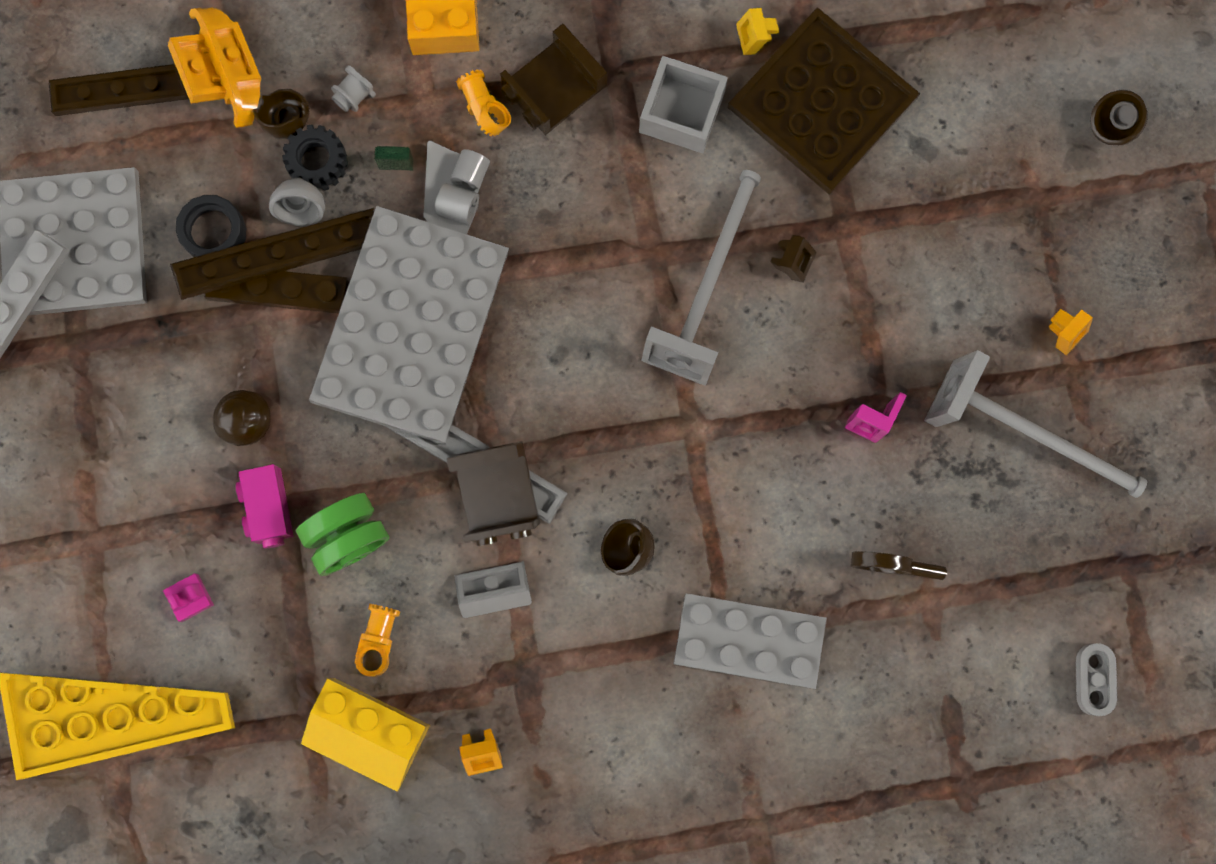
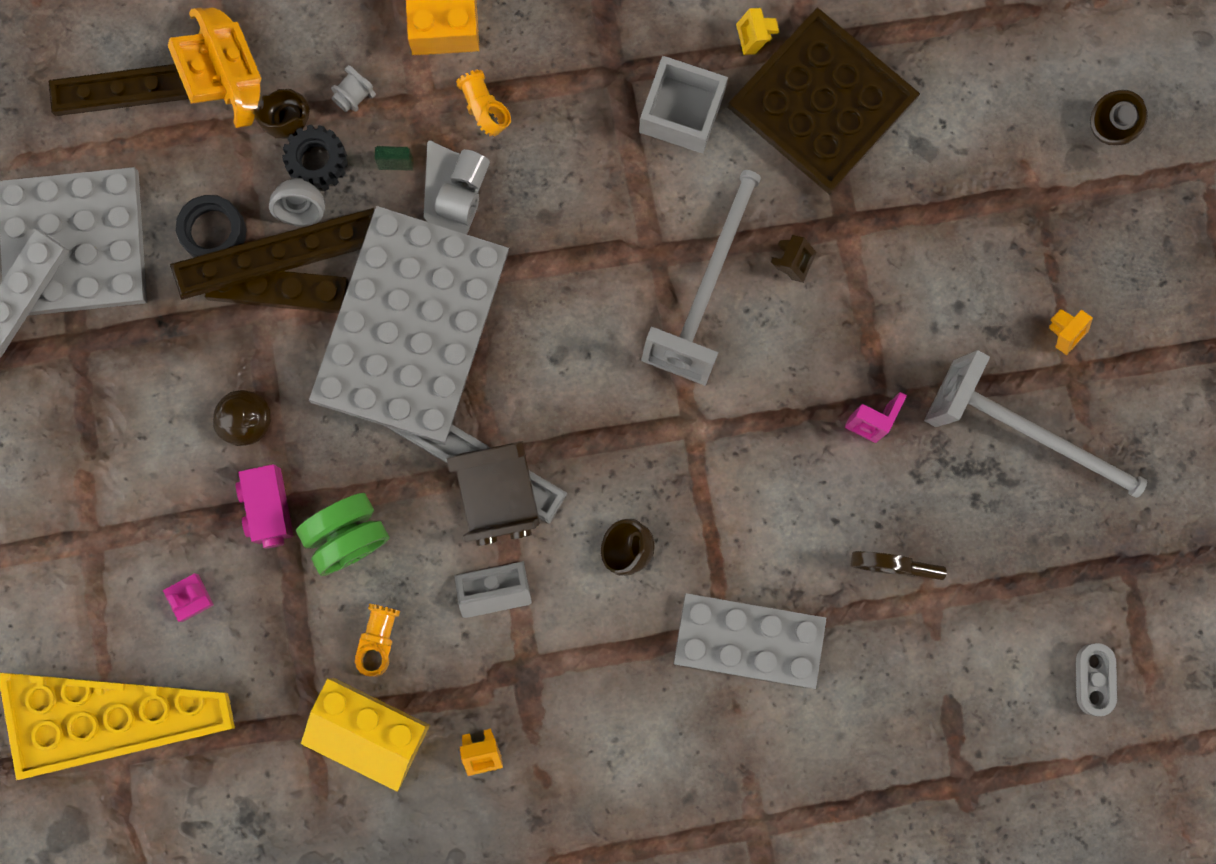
(554, 82): dark brown panel -> none

